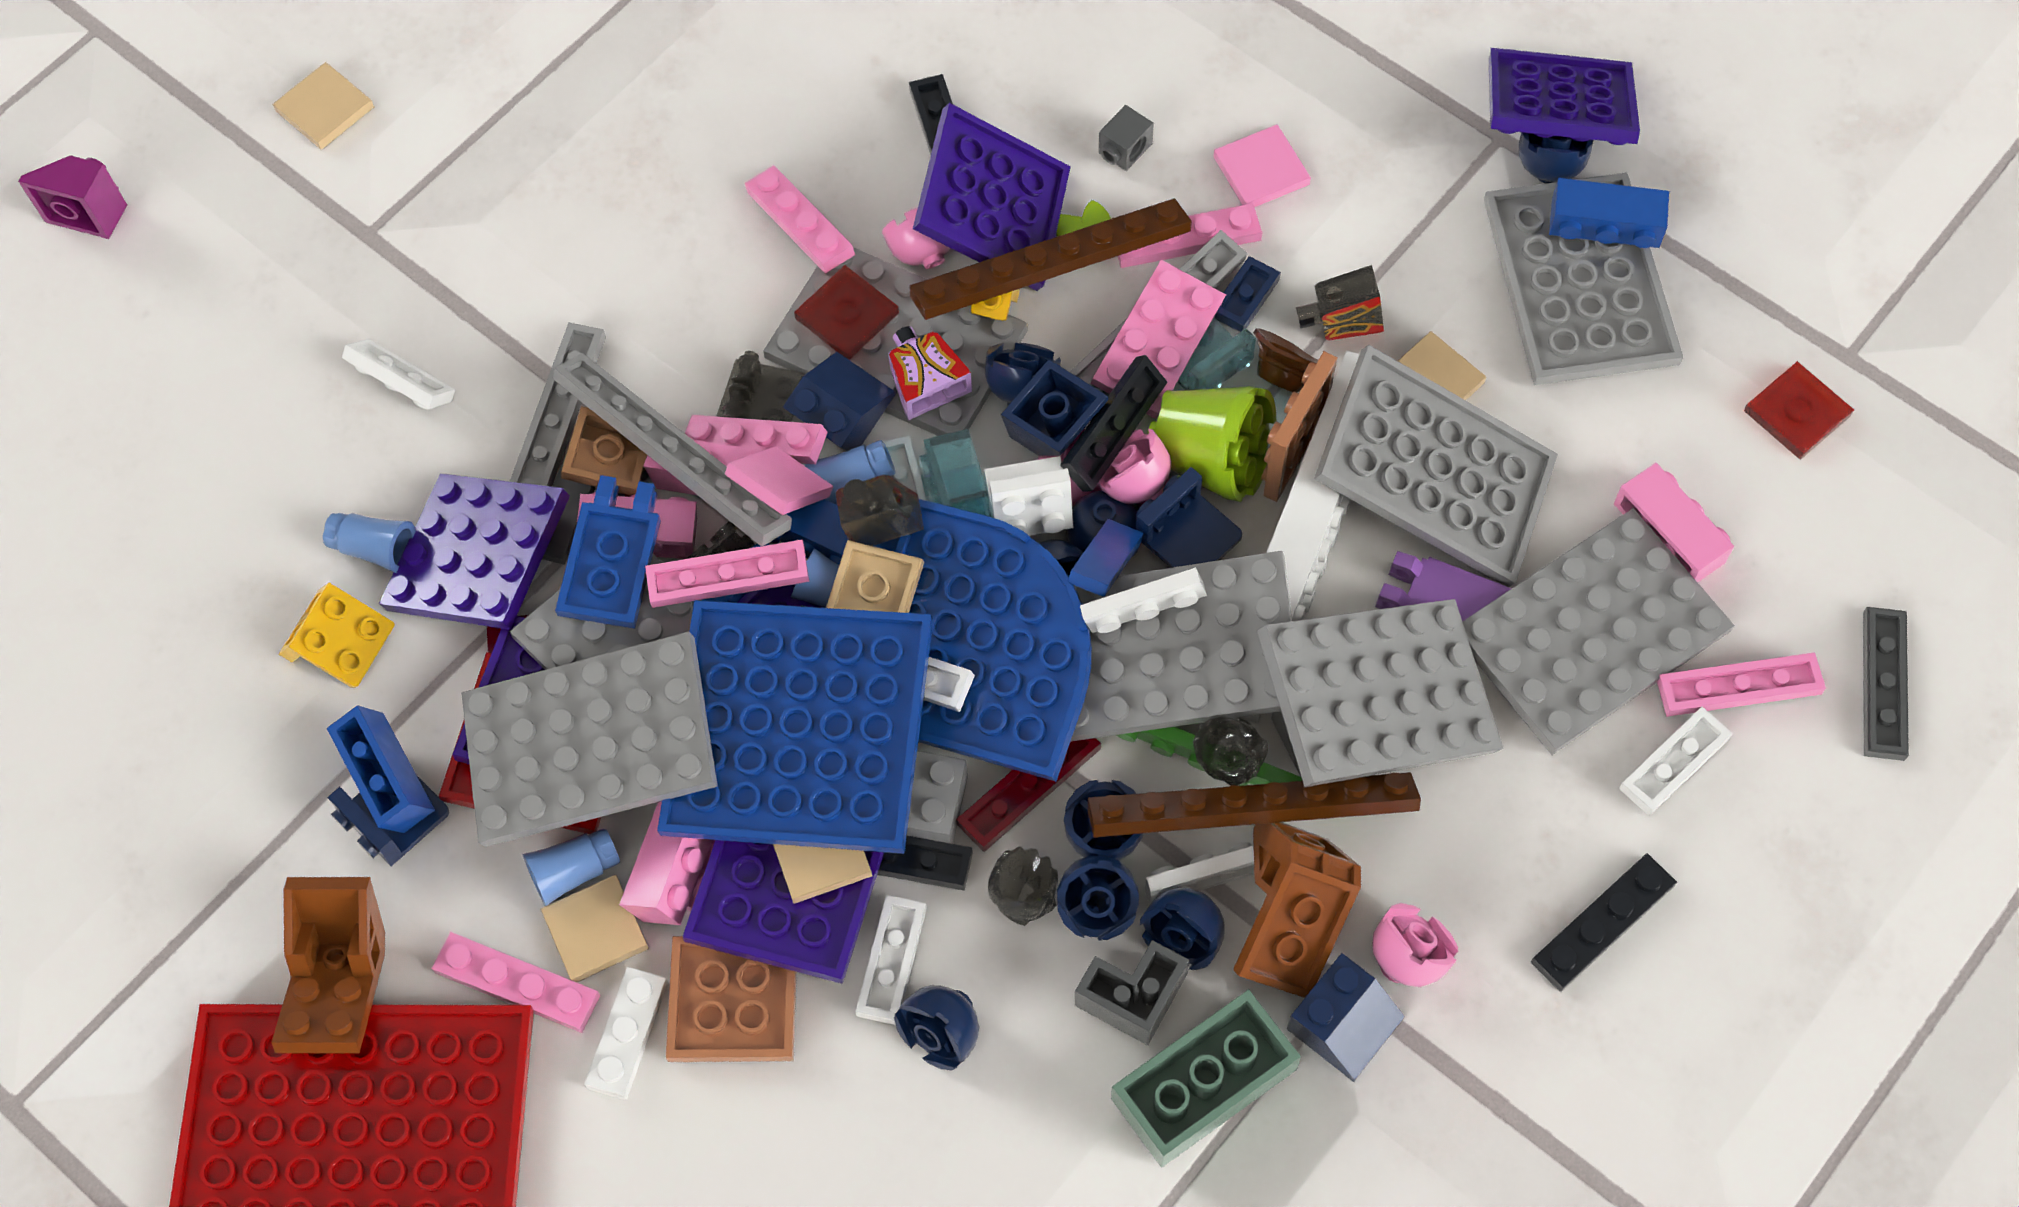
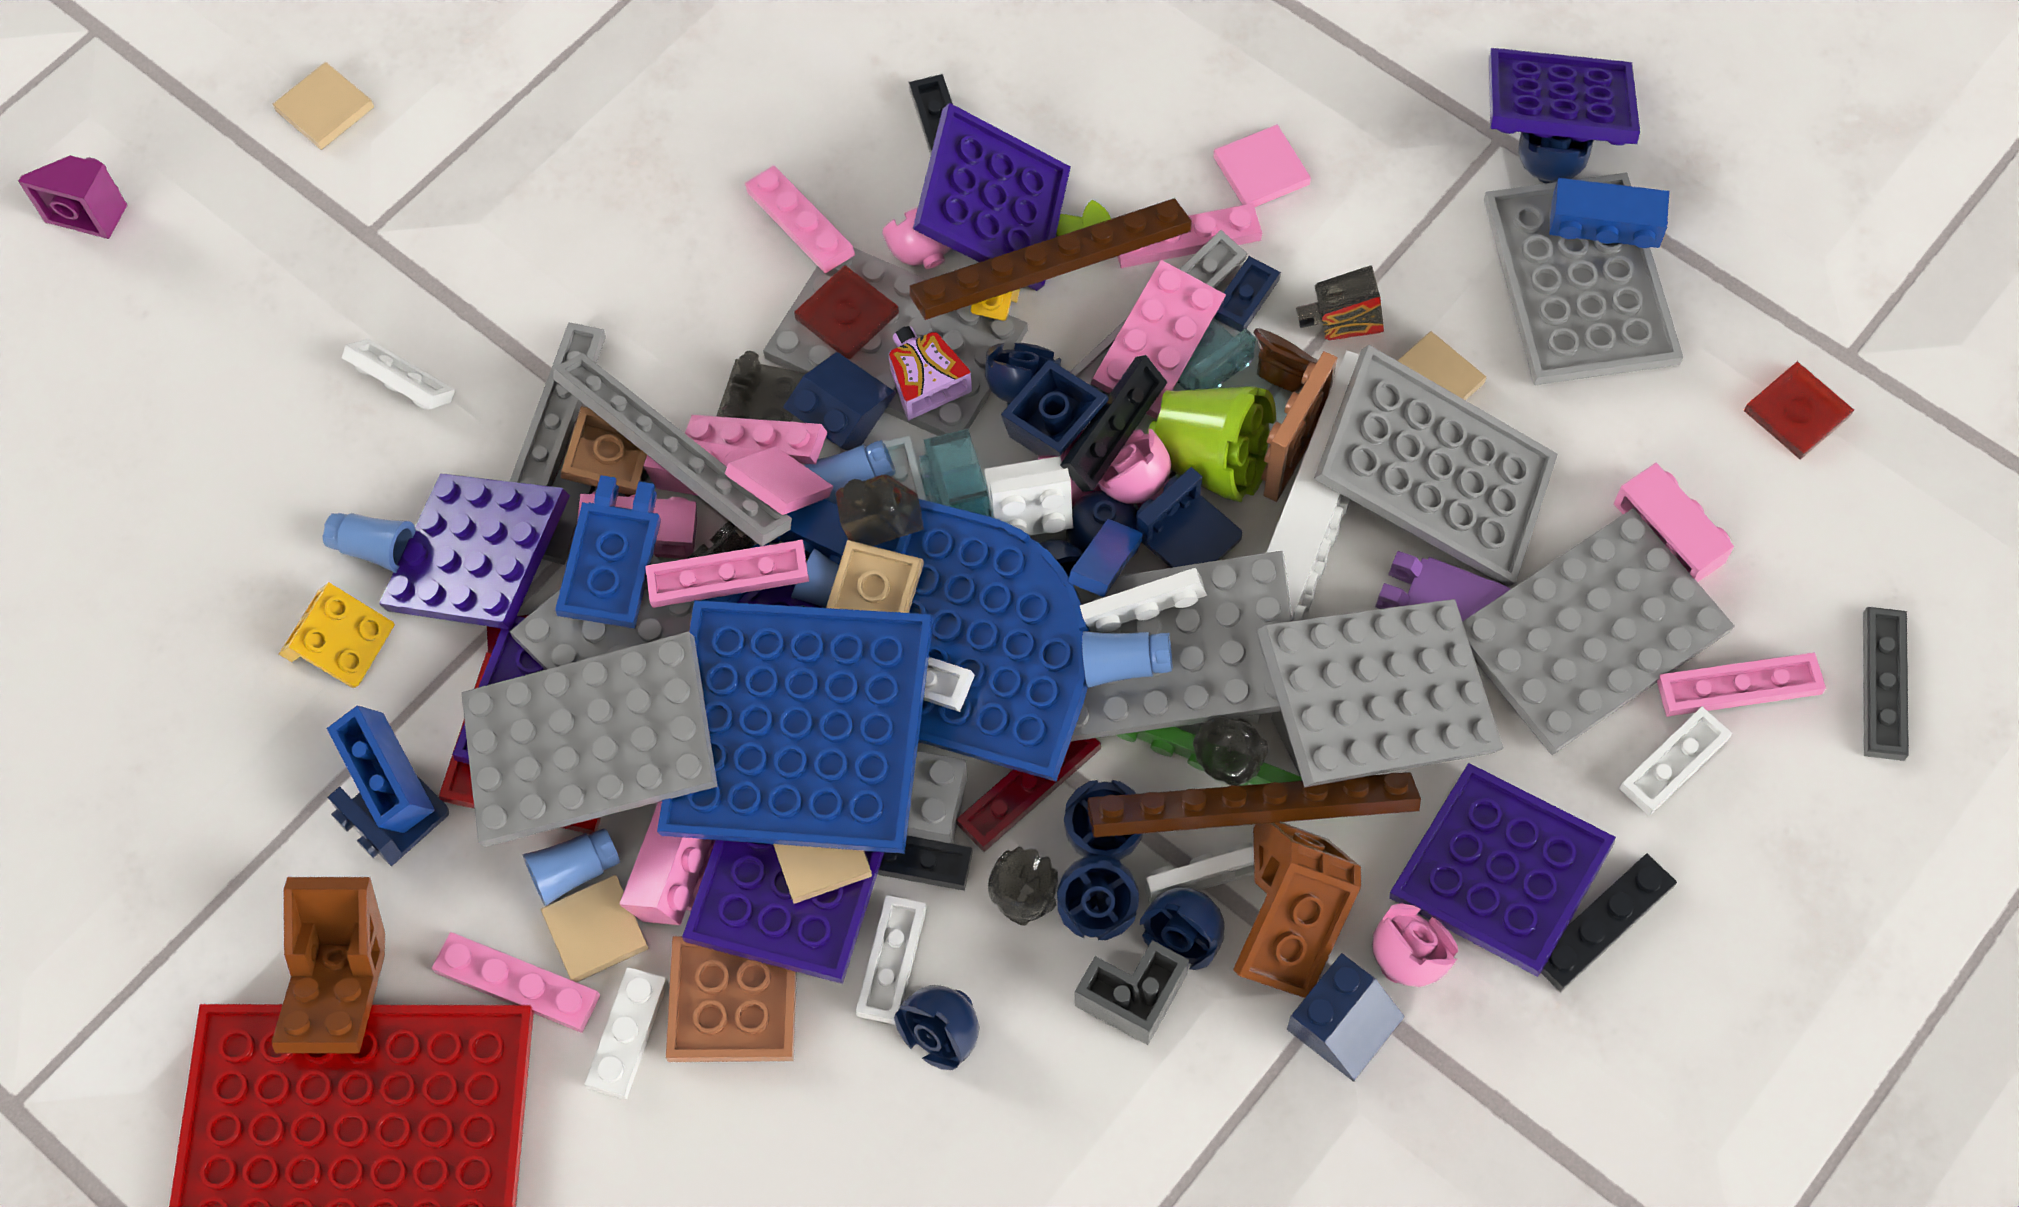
(1124, 656): none -> medium blue plant
(1125, 138): dark grey brick -> none
(1205, 1078): sand green brick -> none
(1503, 868): none -> dark purple plate

